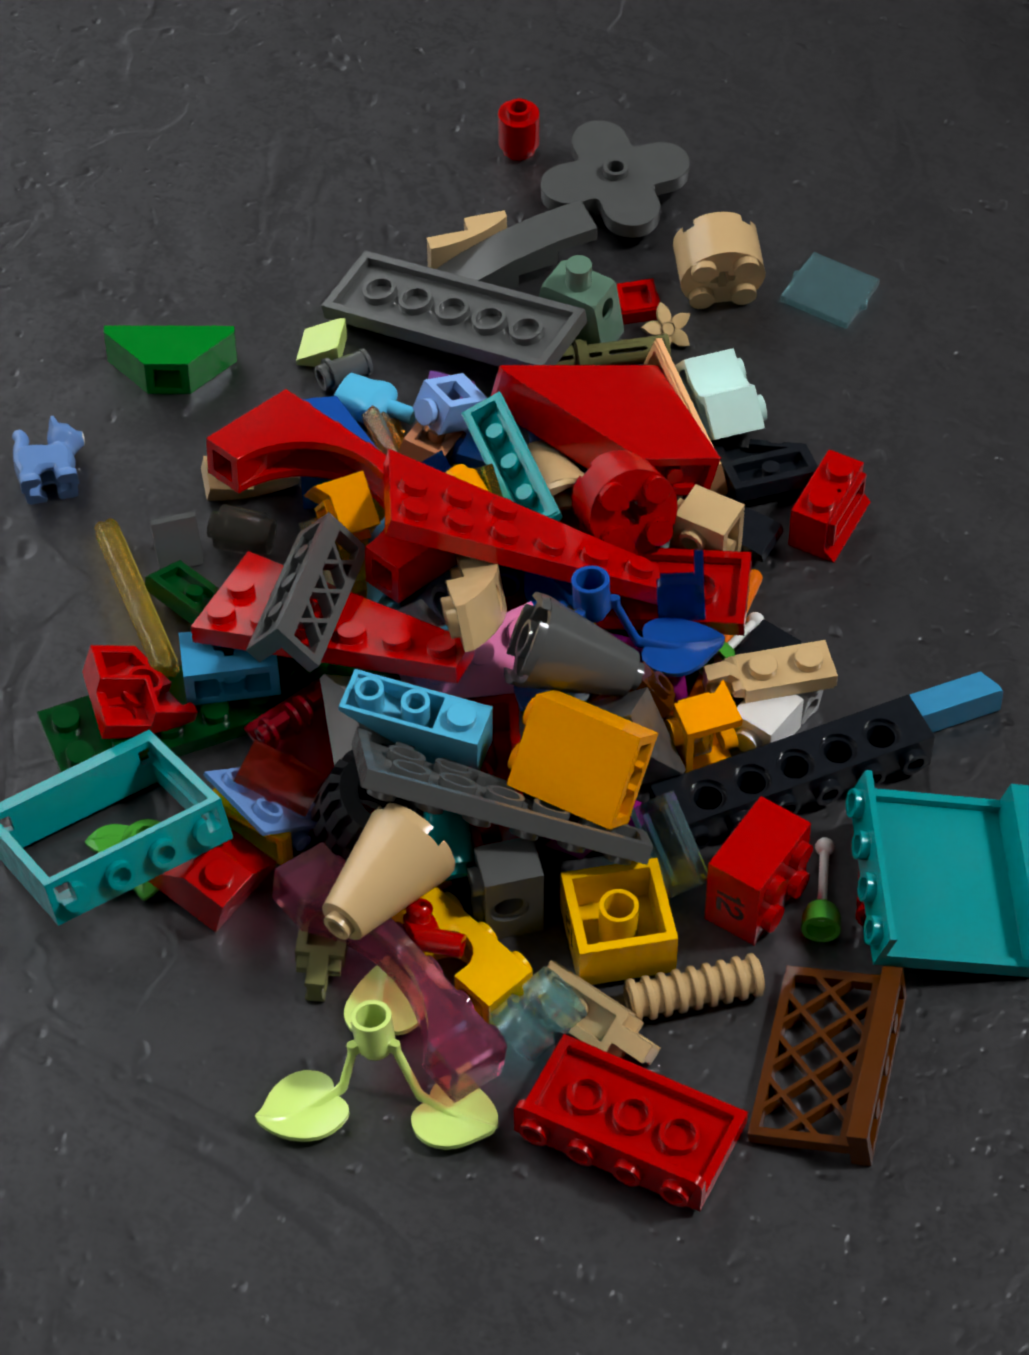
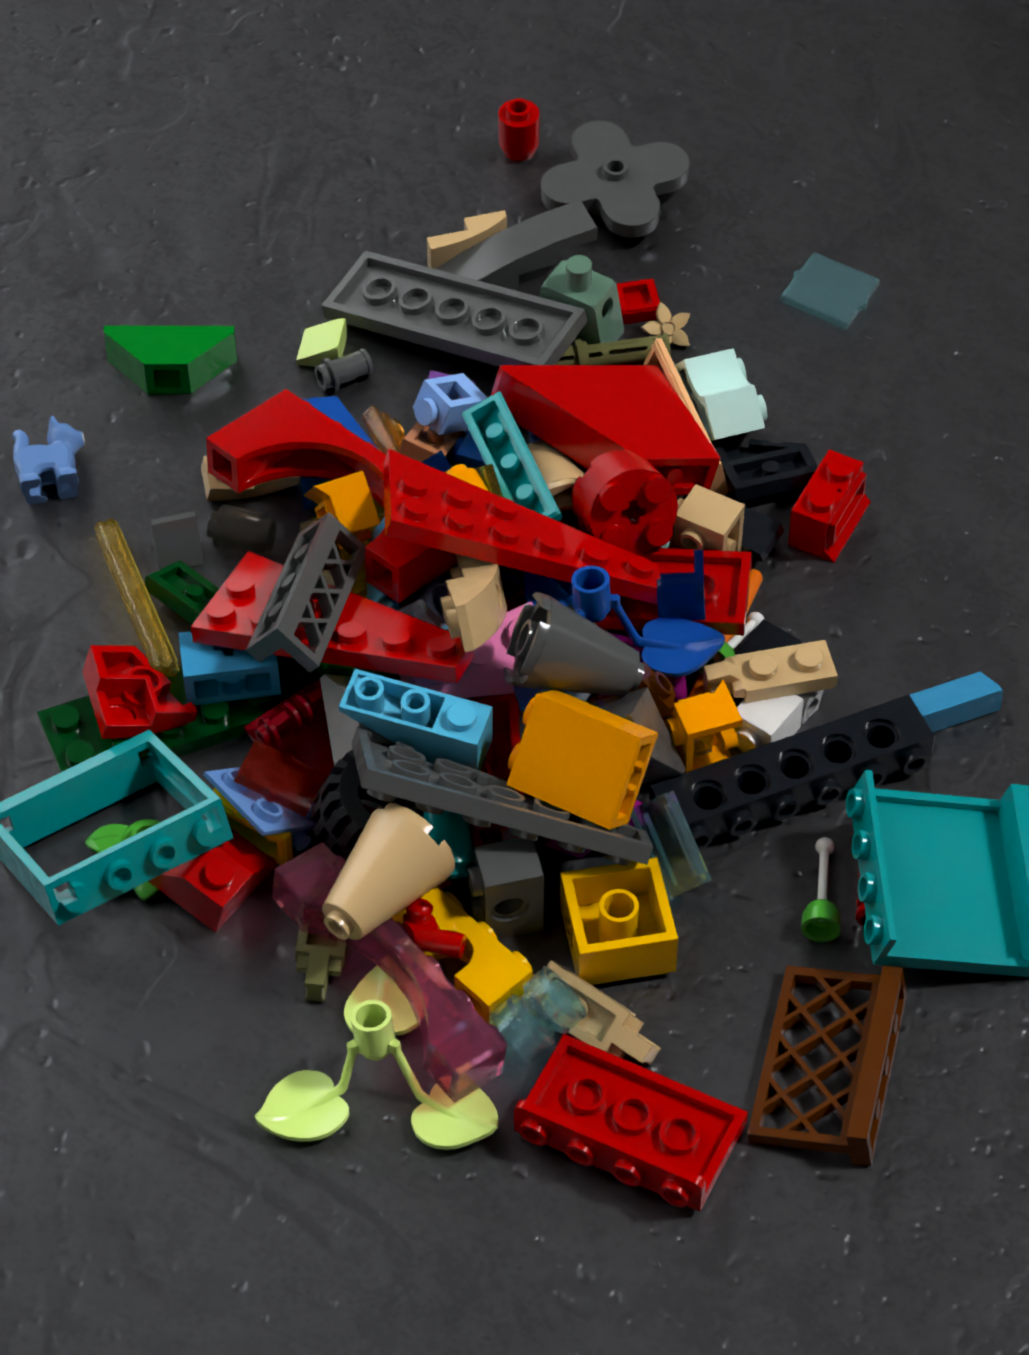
(360, 393): medium azure piece -> none
(695, 987): tan piece -> none
(719, 260): tan brick -> none
(758, 871): red brick -> none

